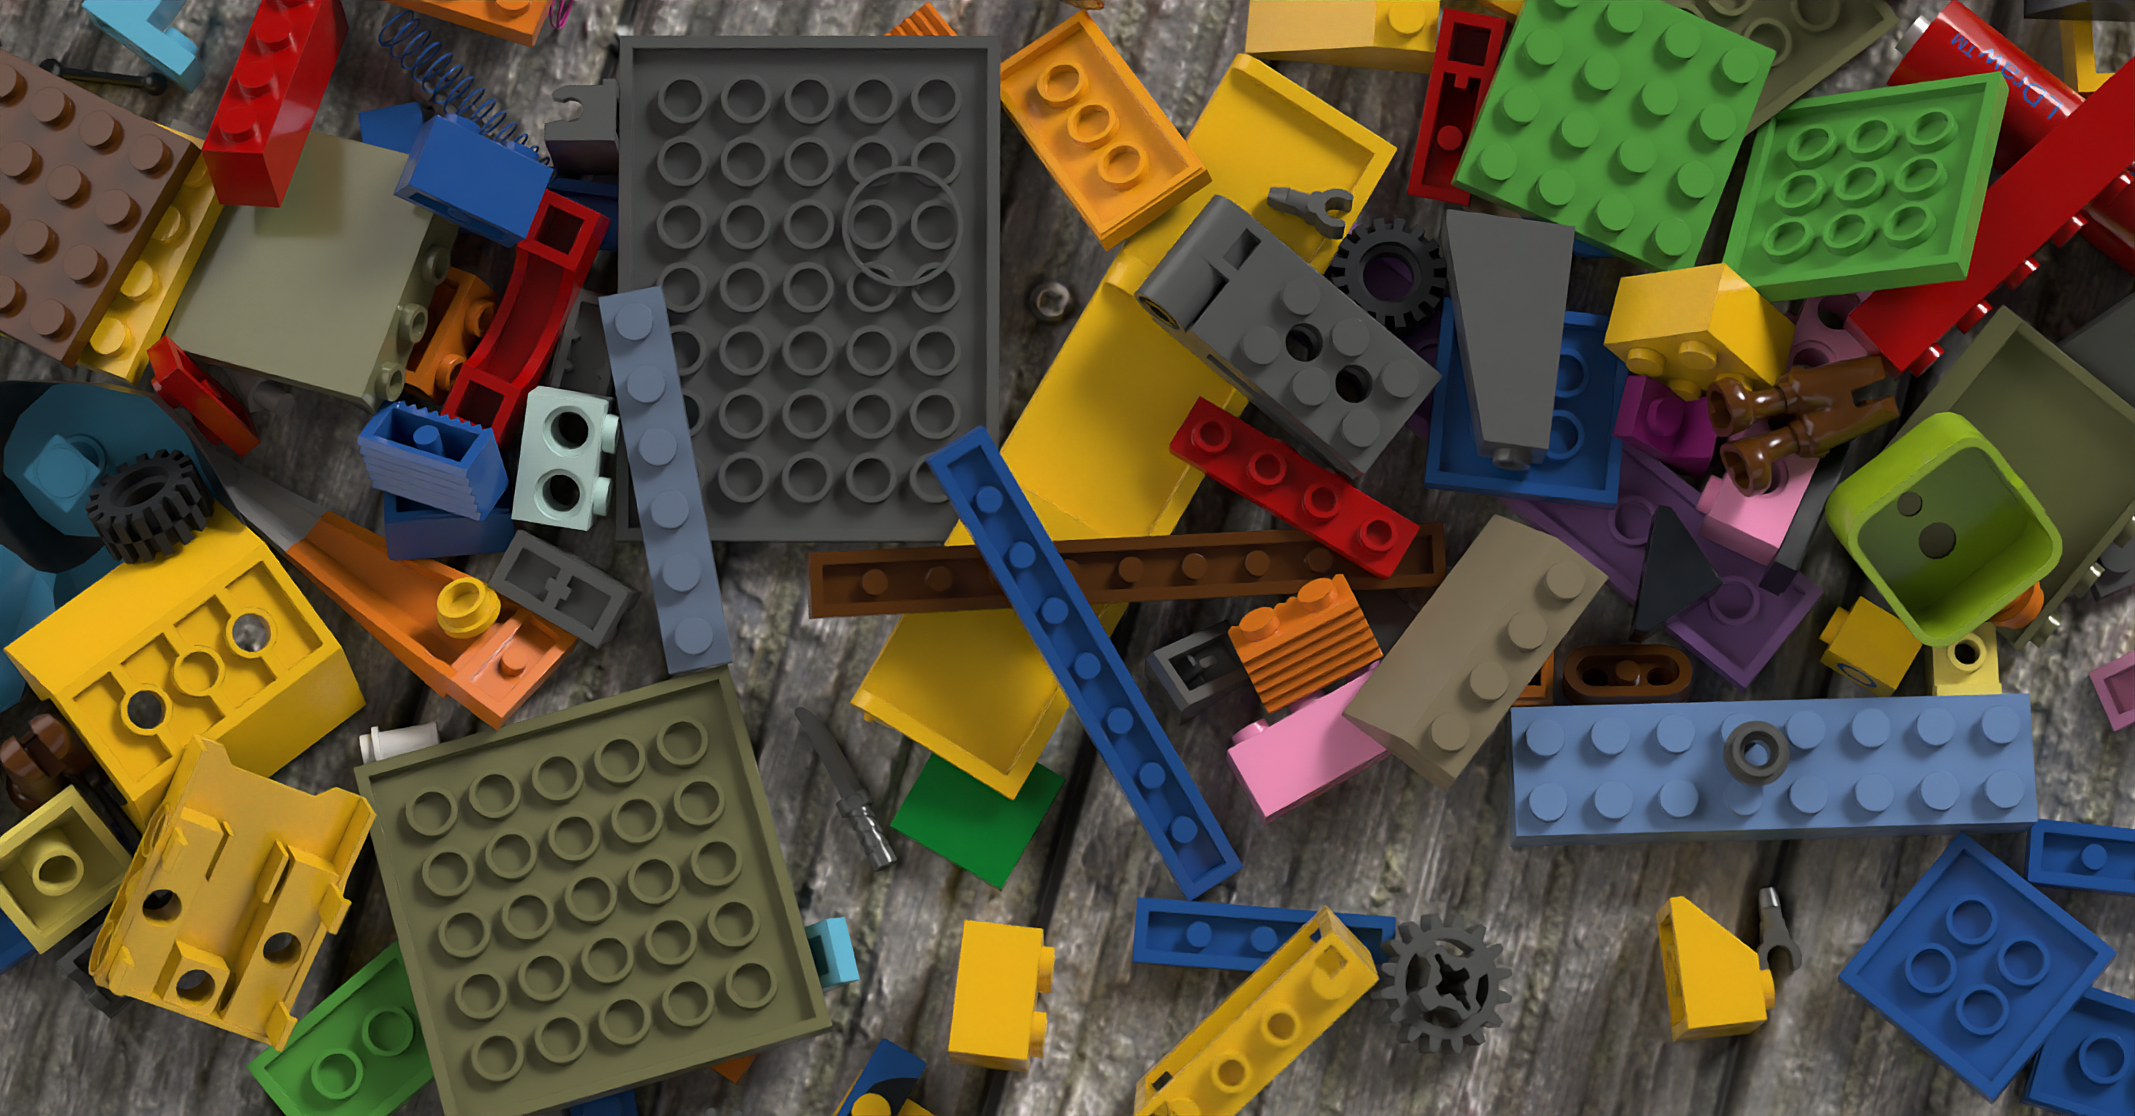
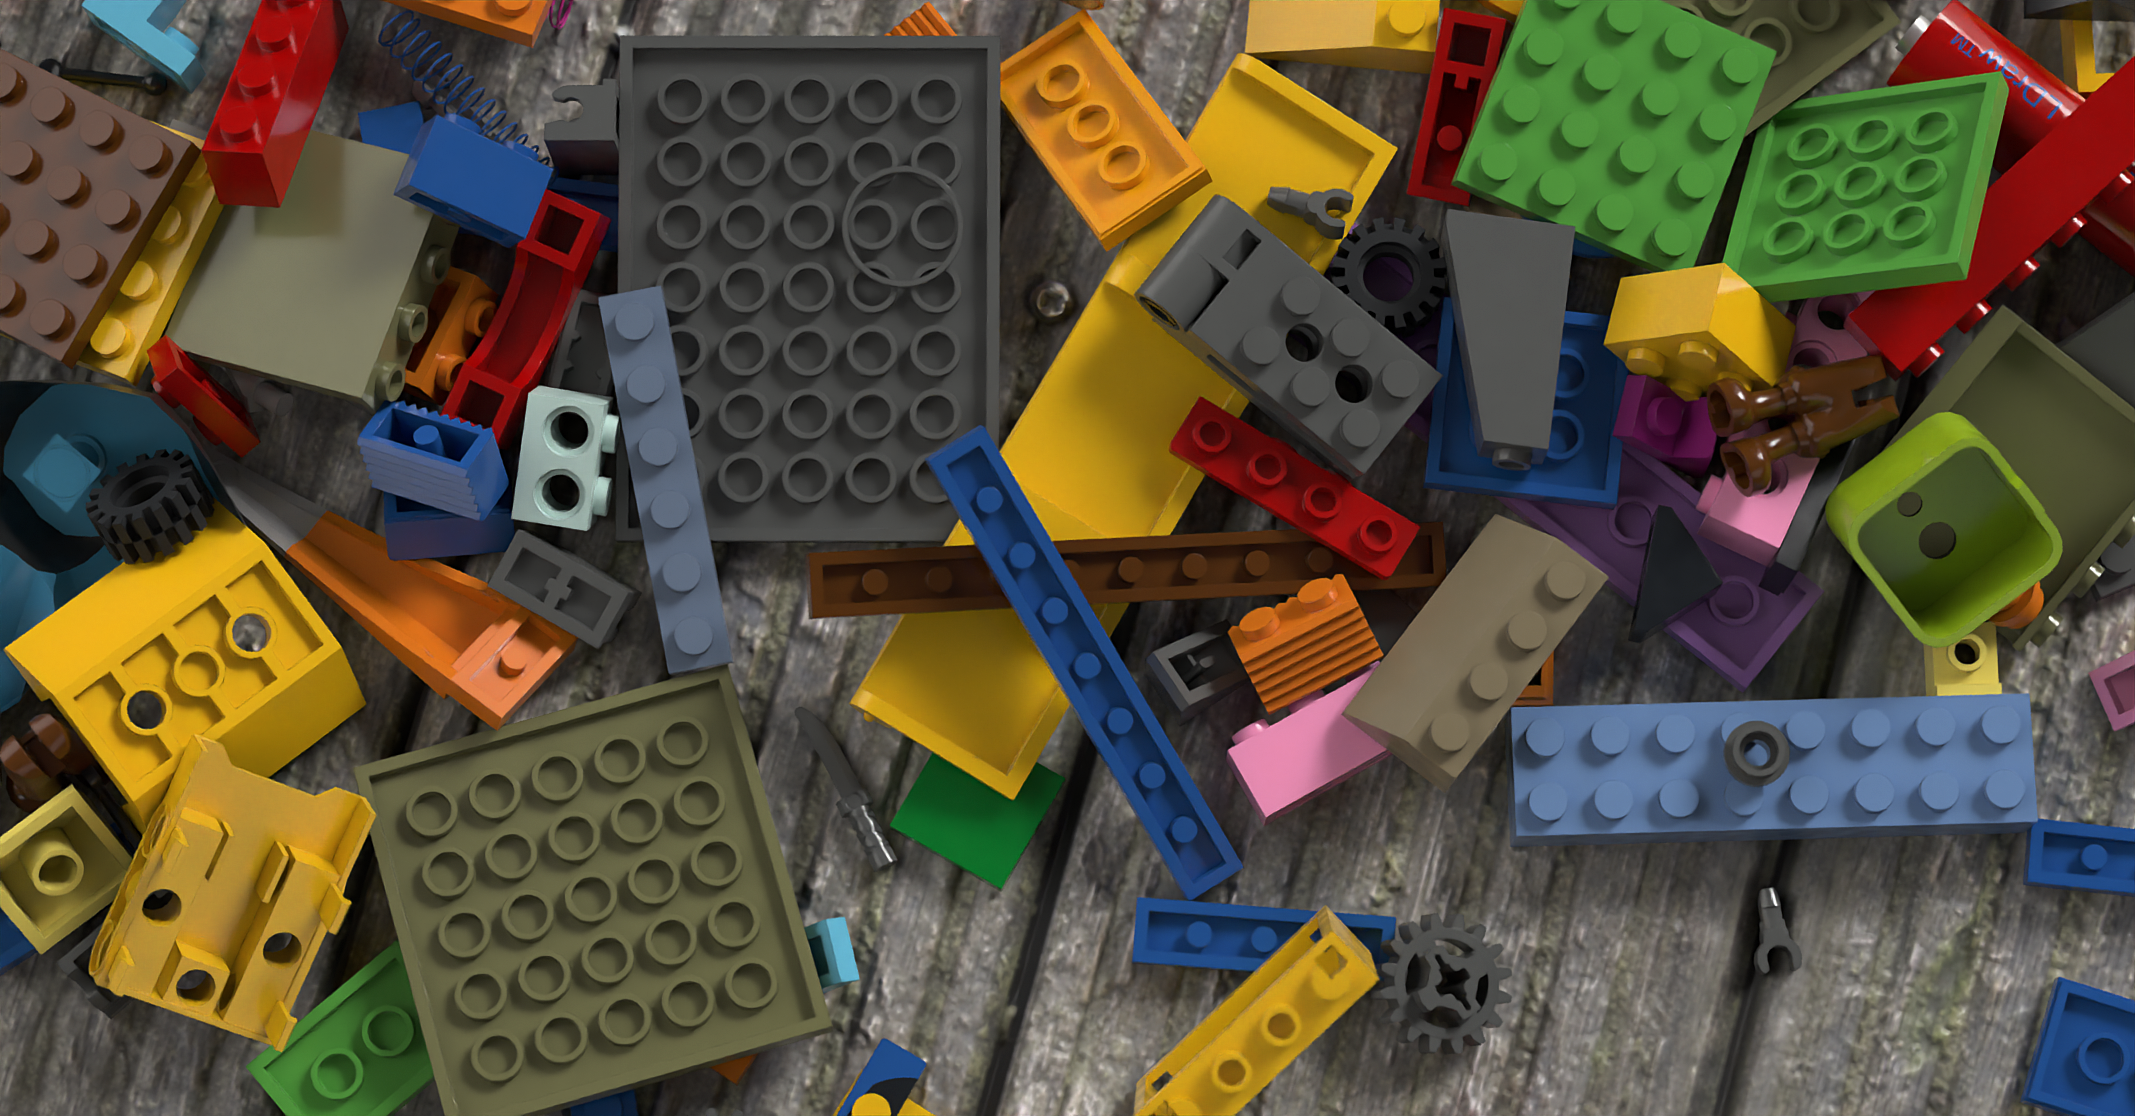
(396, 742): white pin -> none
(467, 608): yellow plate -> none
(998, 996): yellow brick -> none
(1626, 675): reddish brown plate -> none
(1709, 976): yellow slope -> none
(1869, 647): yellow brick -> none
(1977, 967): blue plate -> none

